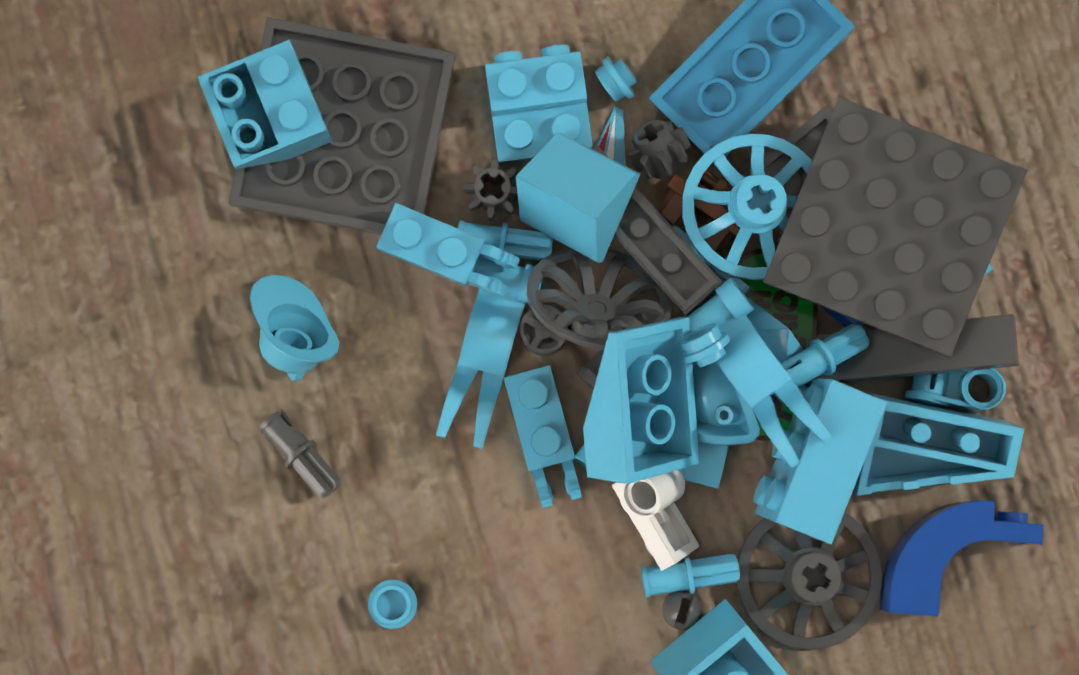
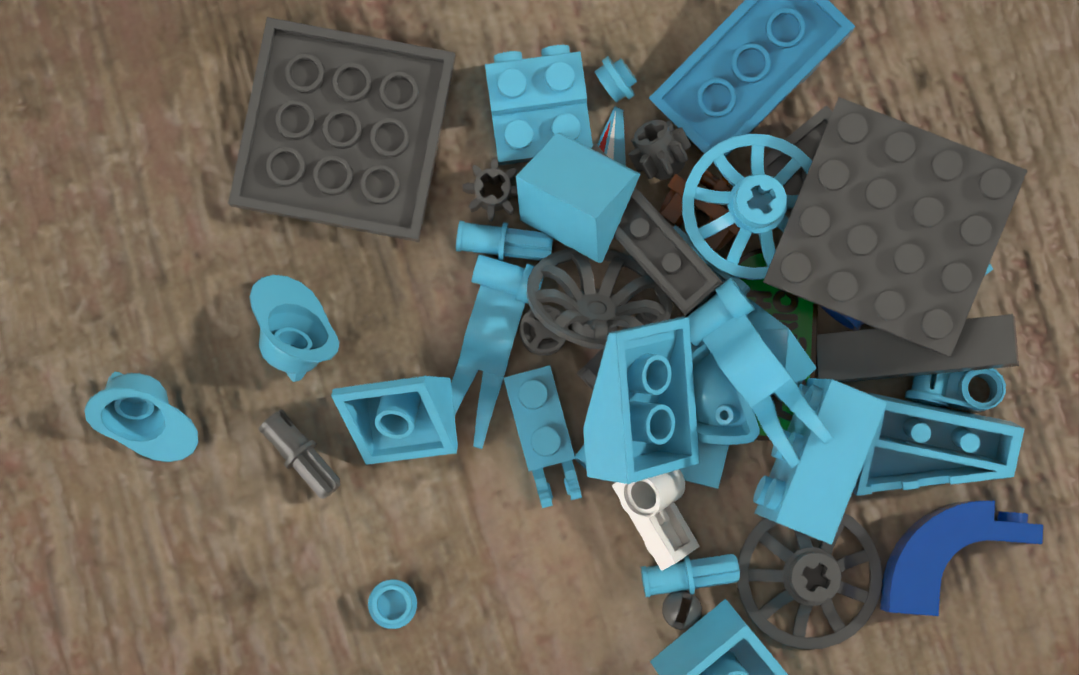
(139, 416): none -> medium azure piece
(265, 107): medium azure slope -> none
(399, 418): none -> medium azure slope
(442, 249): medium azure hinge -> none
(705, 345): medium azure plate -> none
(824, 355): medium azure axle -> none

